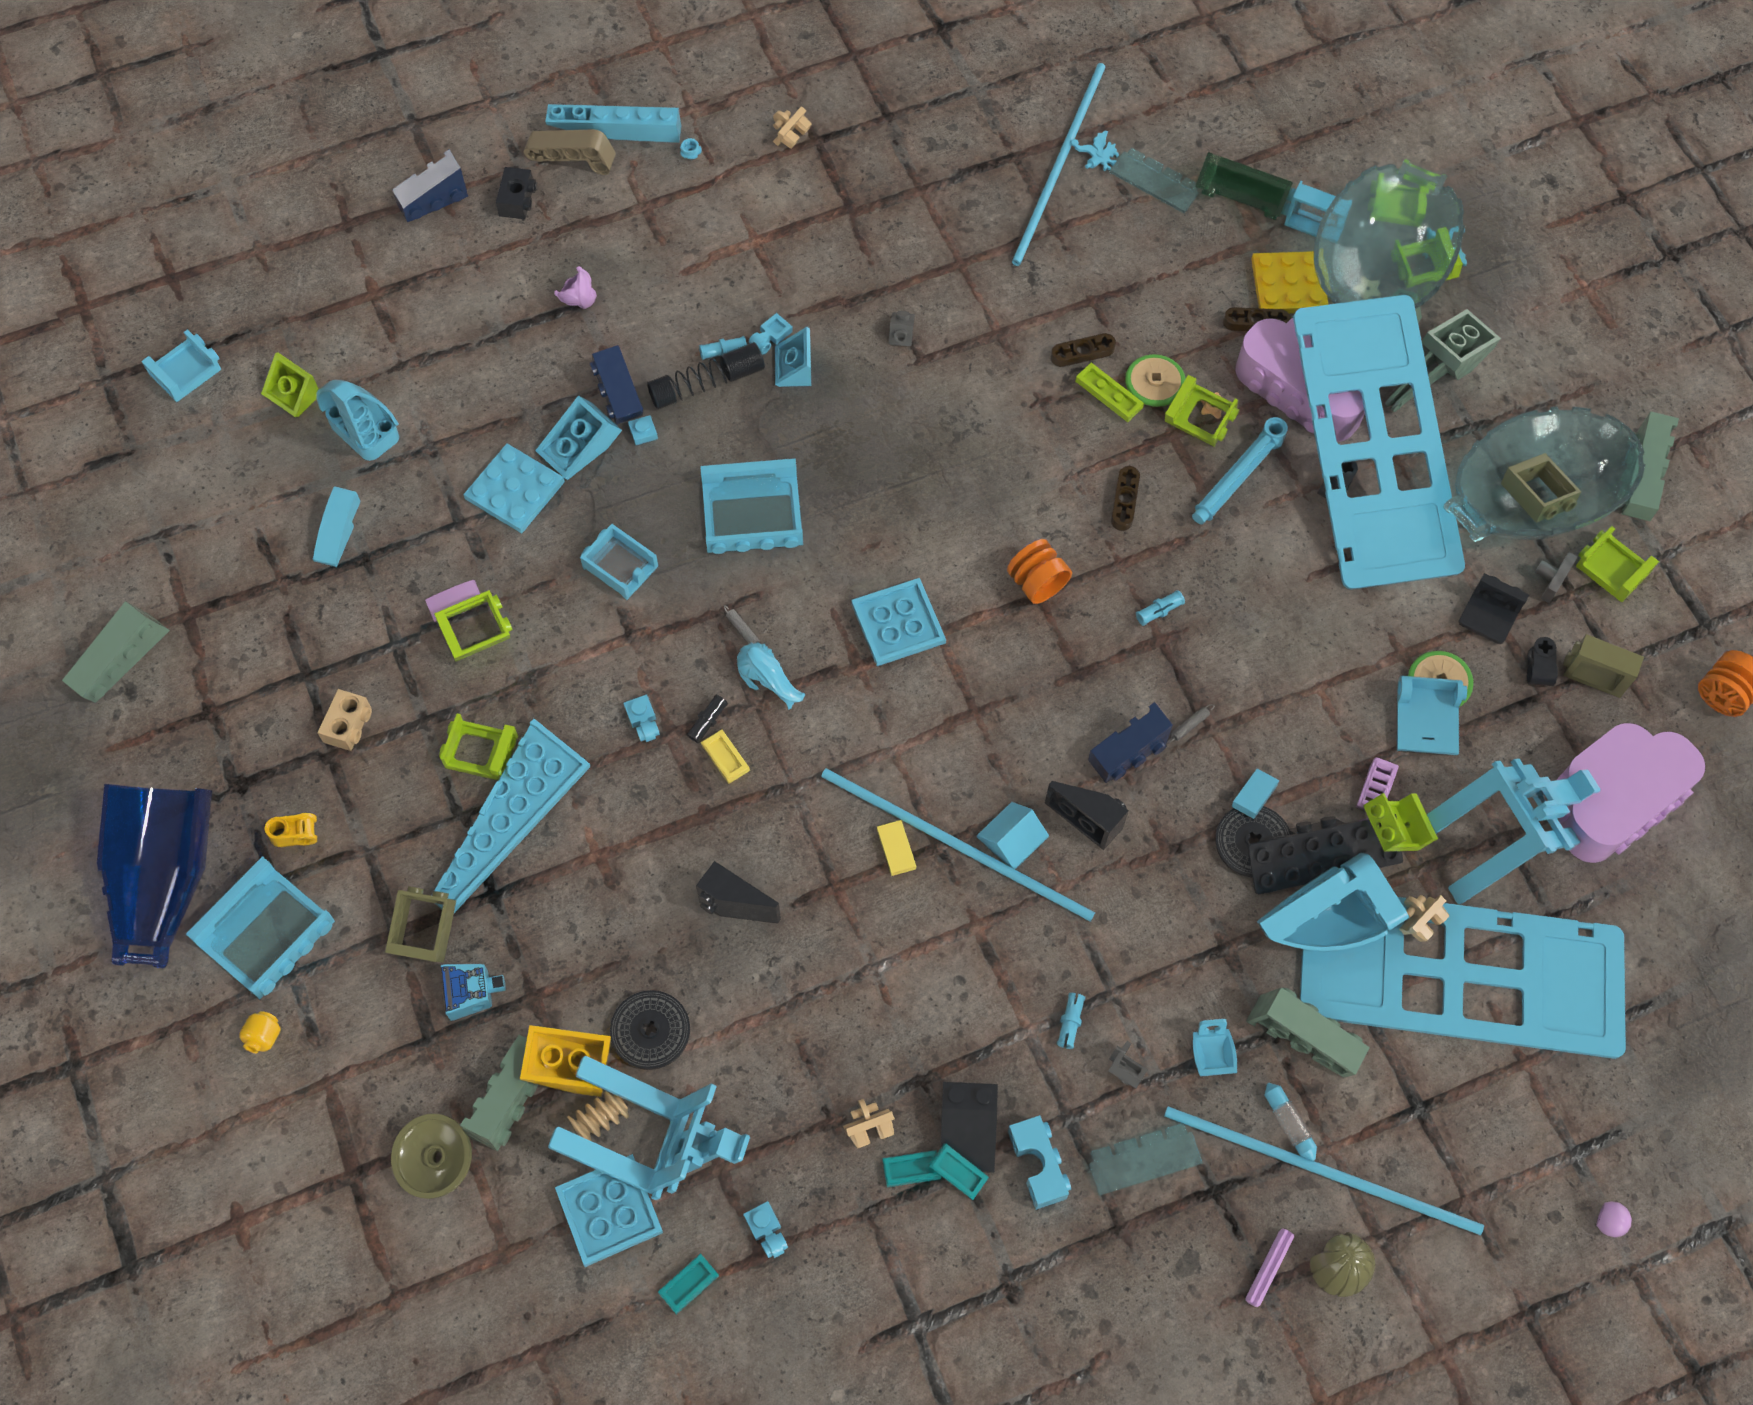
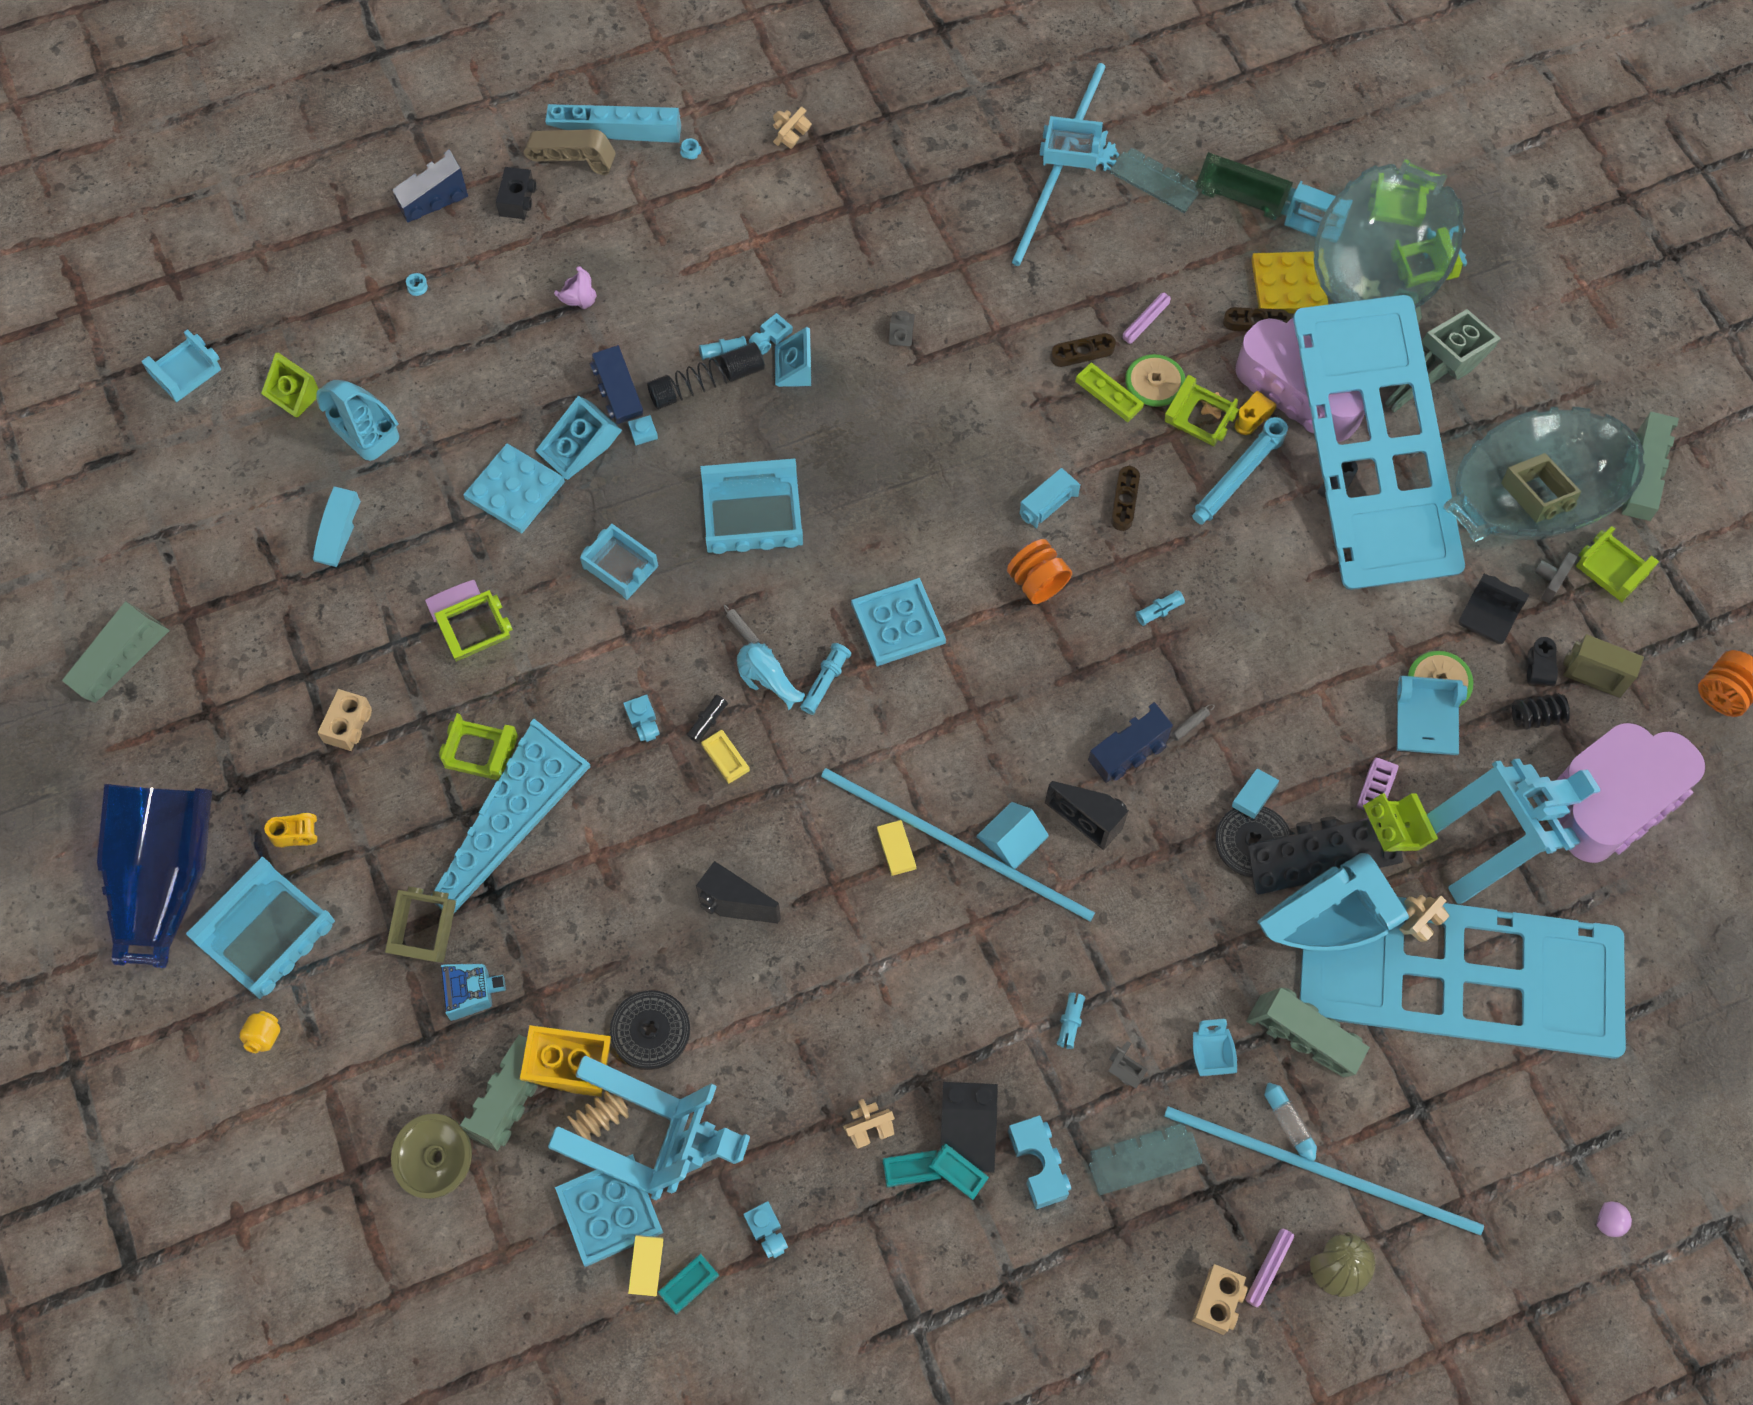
(422, 286): none -> medium azure bush
(645, 1265): none -> light yellow tile
(830, 668): none -> medium azure pin
(1048, 497): none -> medium azure window
(1071, 142): none -> medium azure window
(1146, 318): none -> lavender axle
(1213, 1297): none -> tan brick
(1254, 413): none -> yellow piece
(1541, 710): none -> black piece

